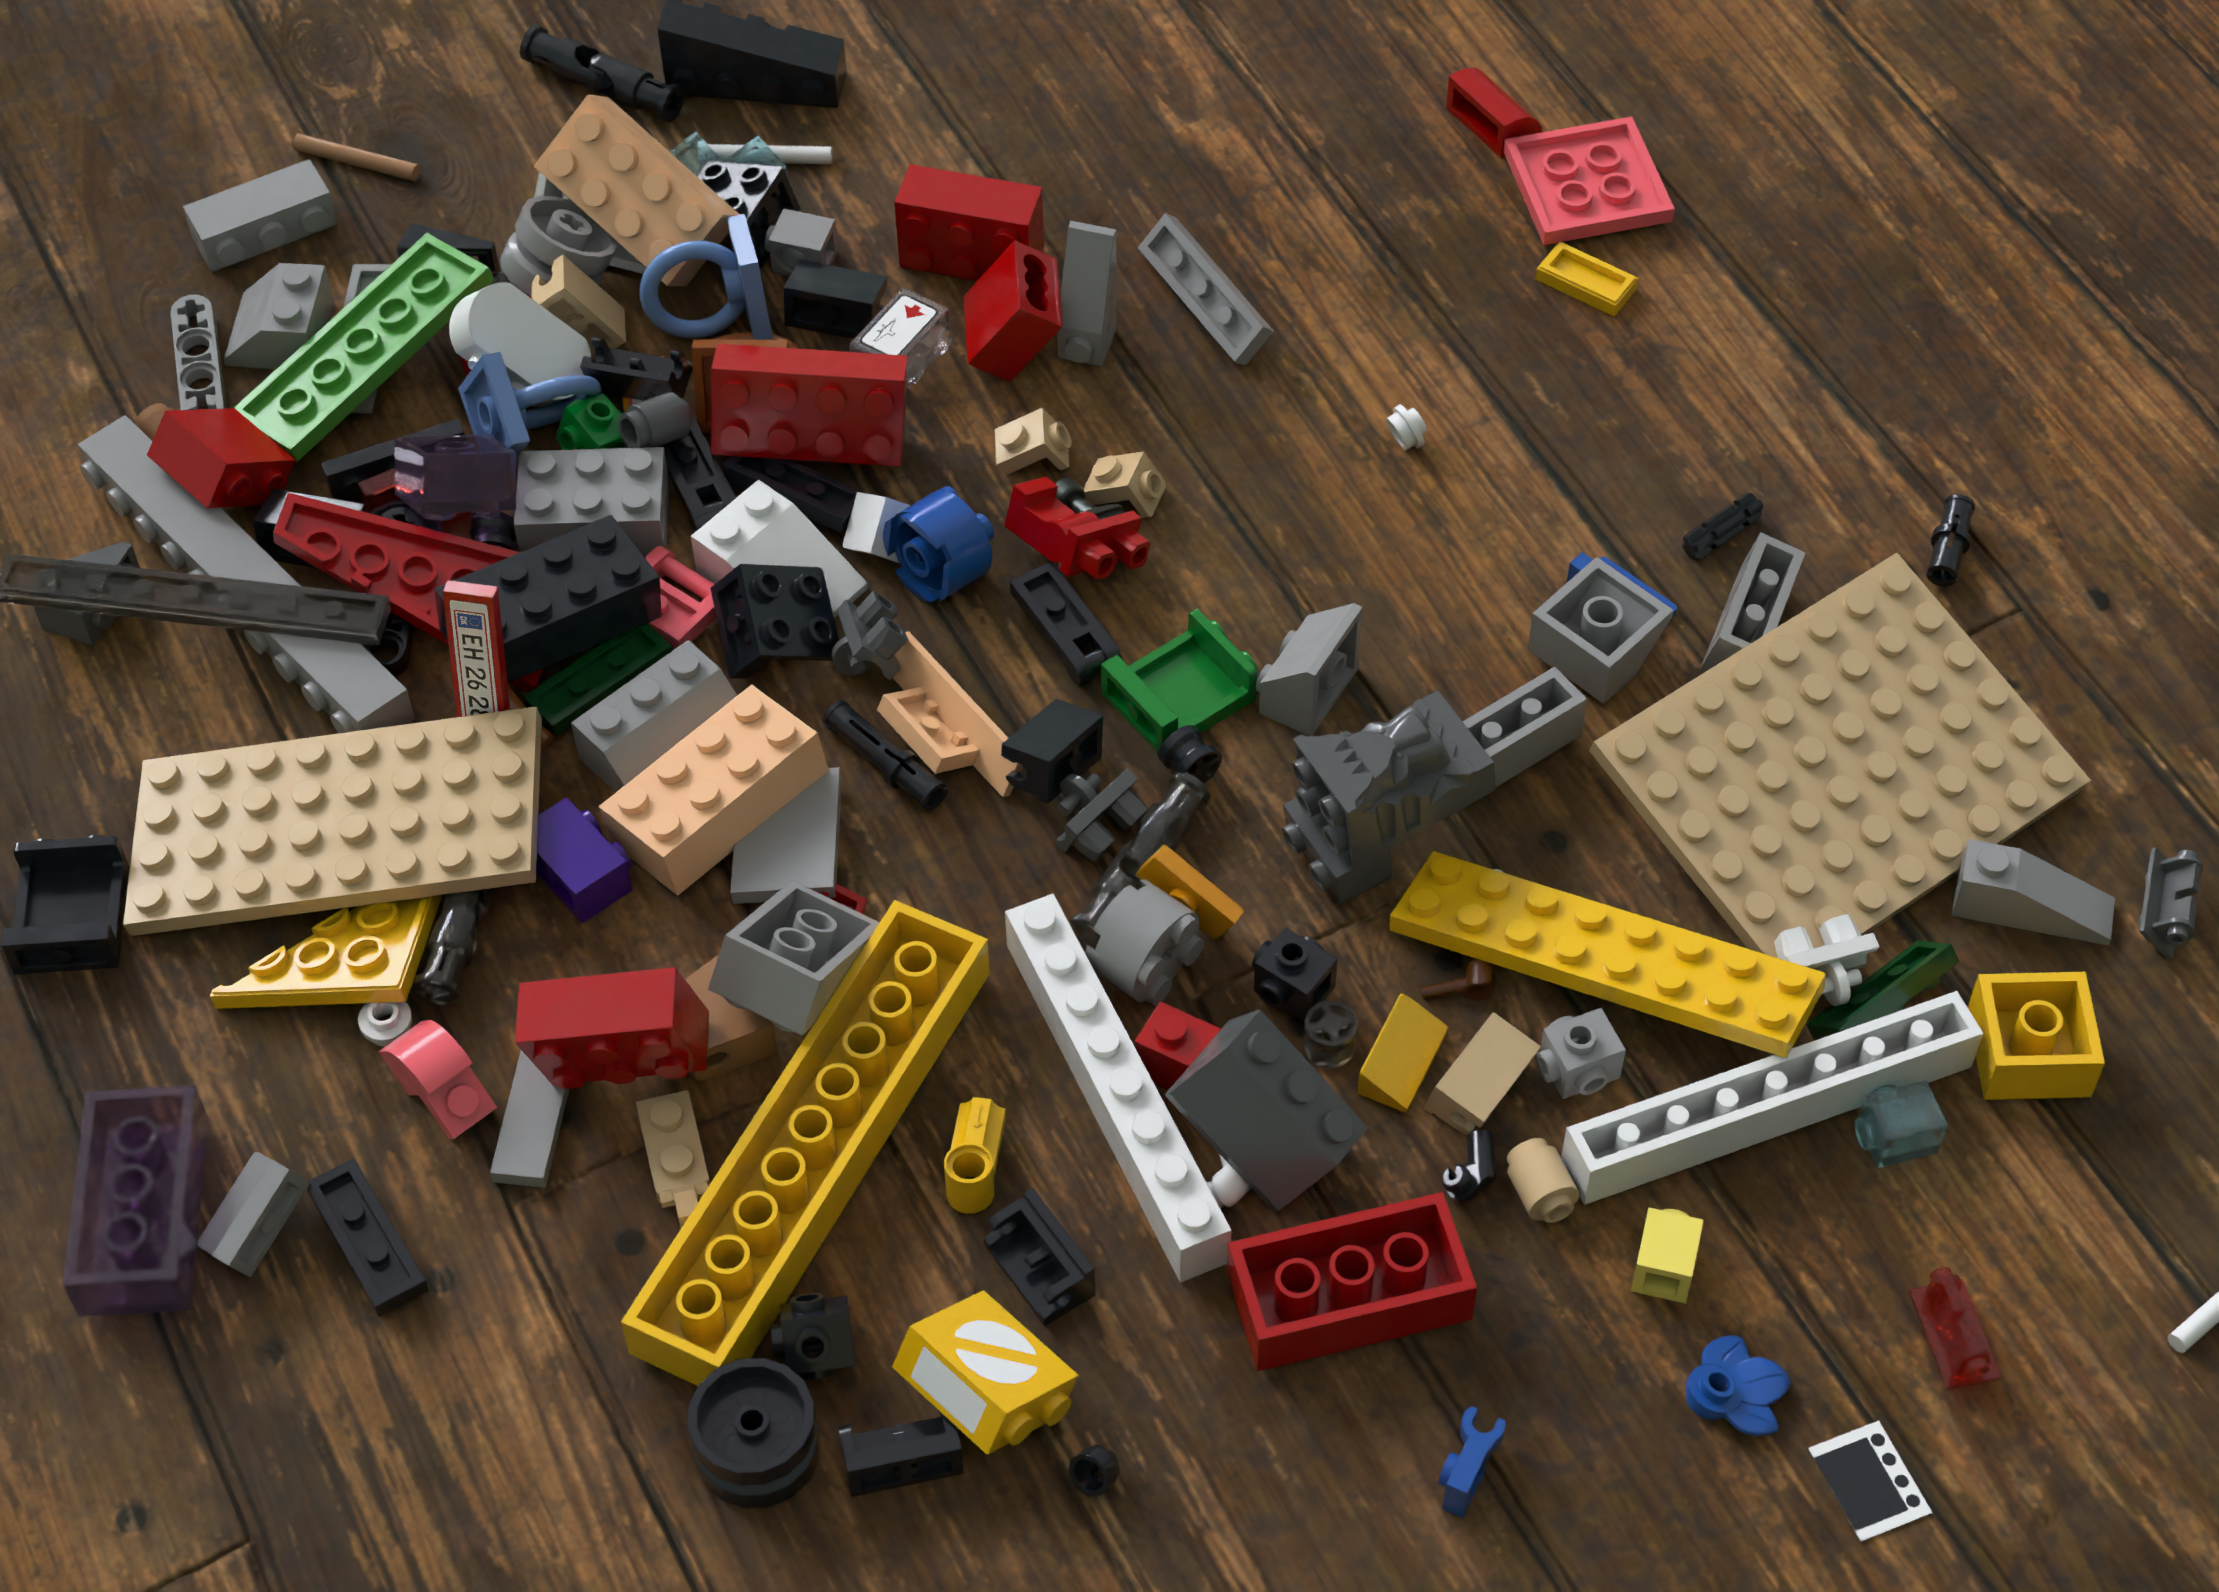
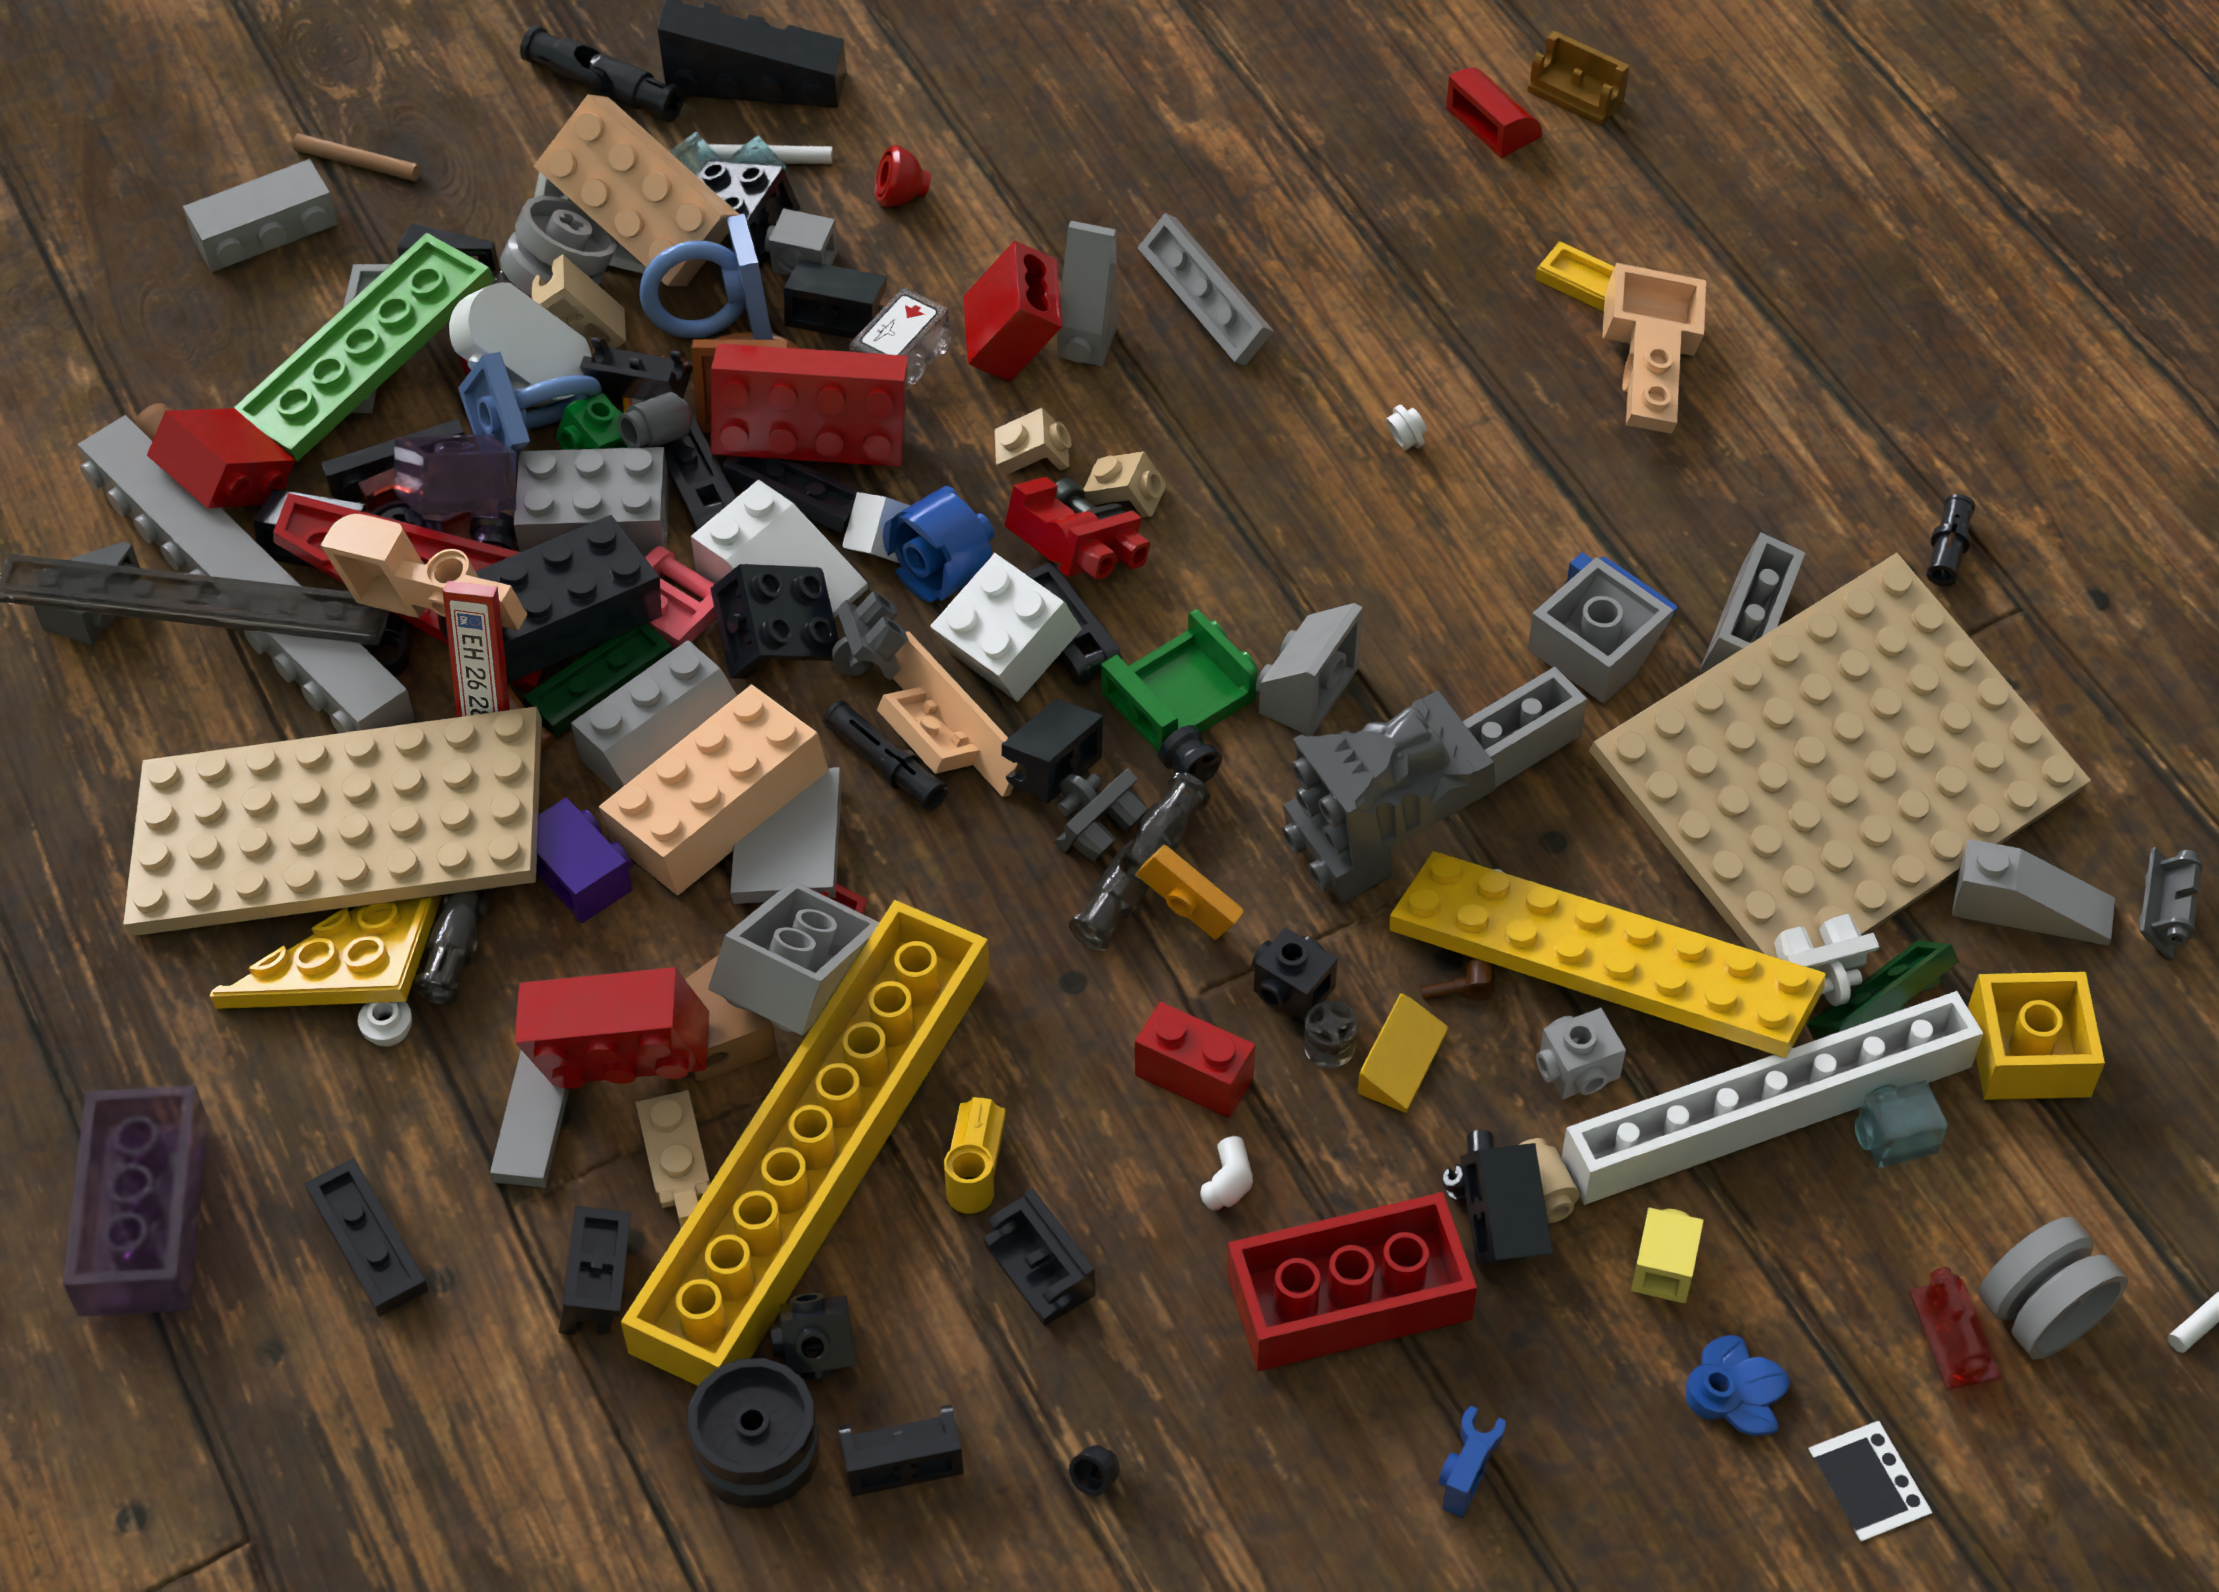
(67, 905): black panel -> none
(201, 366): light grey beam -> none
(252, 1213): light grey panel -> none
(279, 315): light grey slope -> none
(389, 574): none -> light nougat plate
(439, 1071): coral brick -> none
(594, 1268): none -> black hinge
(900, 178): none -> red brick
(963, 221): red brick -> none
(985, 1372): yellow brick -> none
(1006, 627): none -> white brick
(1118, 1088): white brick -> none
(1145, 942): light grey brick -> none
(1266, 1109): dark grey slope -> none
(1481, 1075): tan hinge -> none
(1506, 1204): none -> black hinge
(1579, 78): none -> pearl gold hinge
(1588, 180): coral plate -> none
(1660, 320): none -> light nougat plate
(1722, 526): black axle -> none
(2052, 1287): none -> light grey wheel

